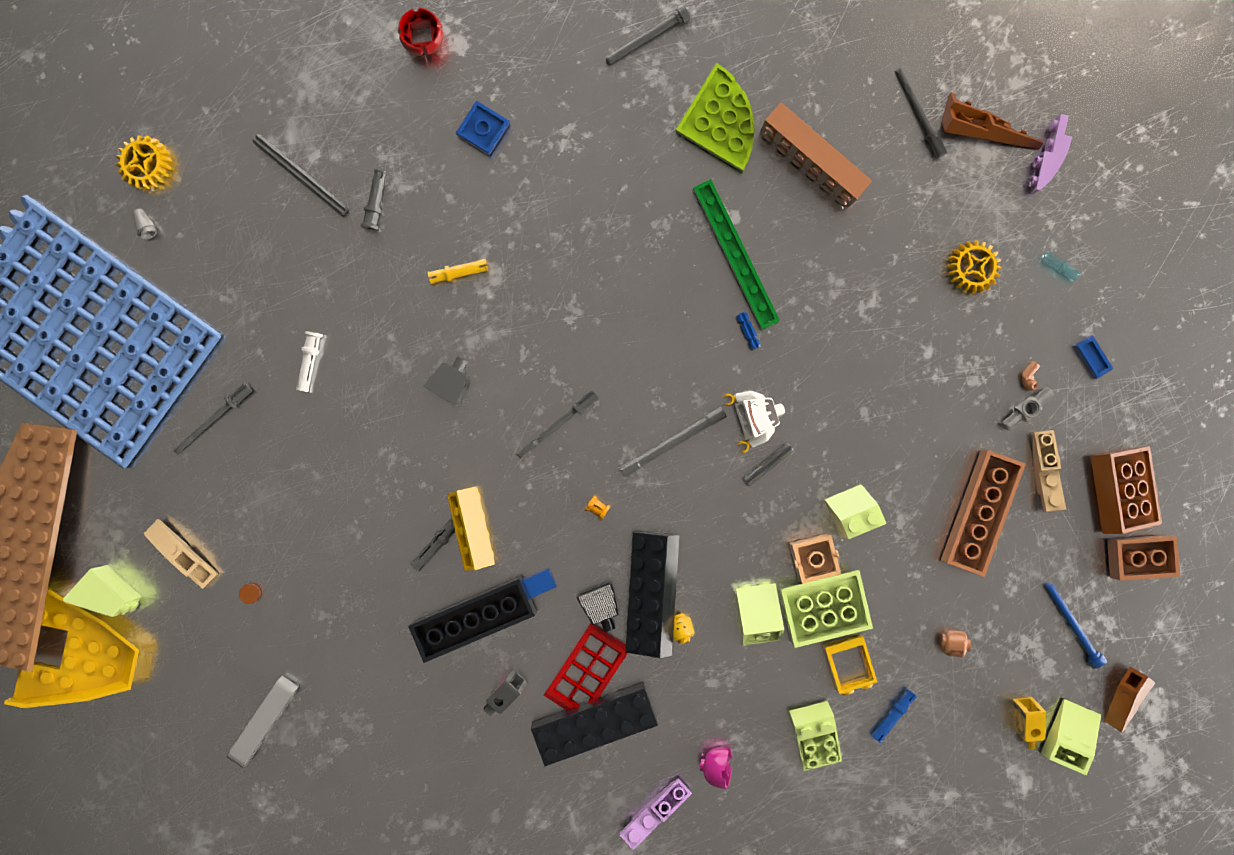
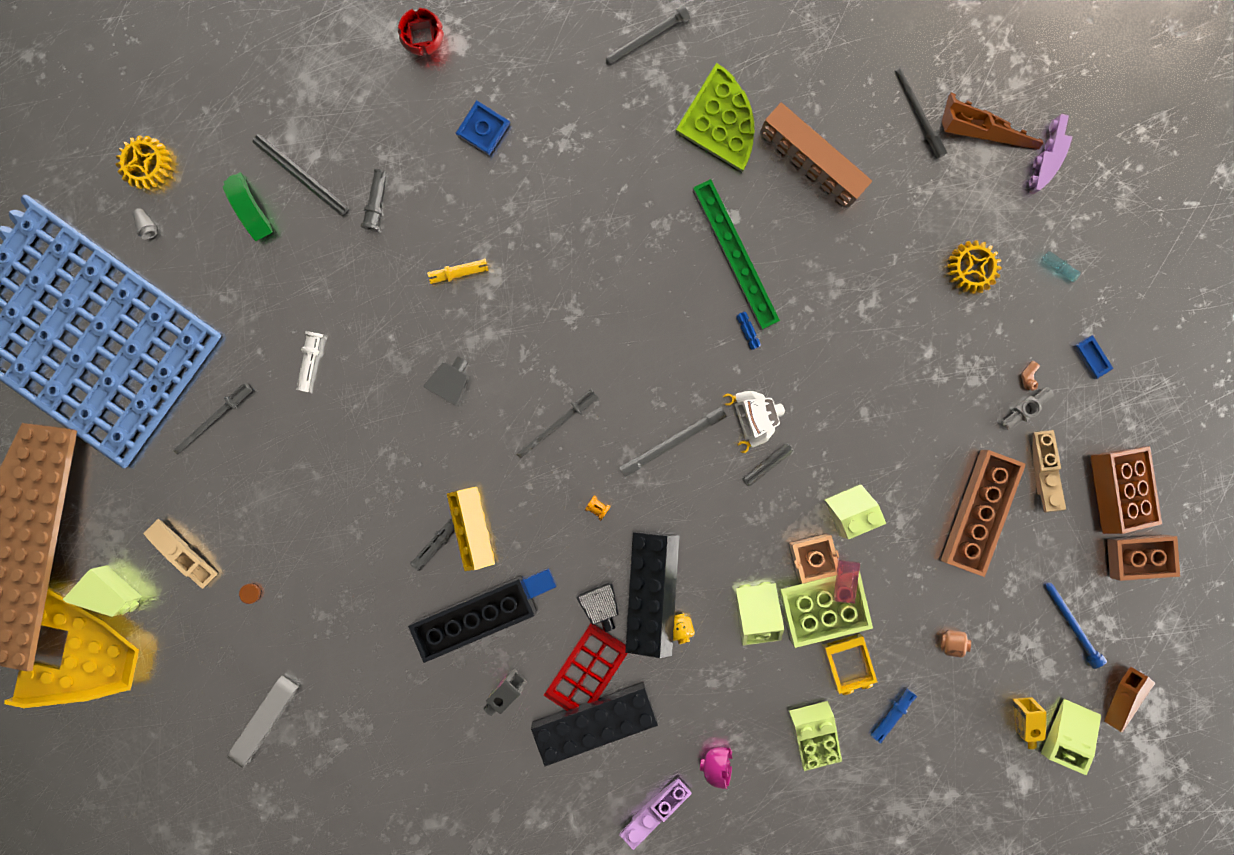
(246, 207): none -> green arch
(846, 581): none -> clear pink tile

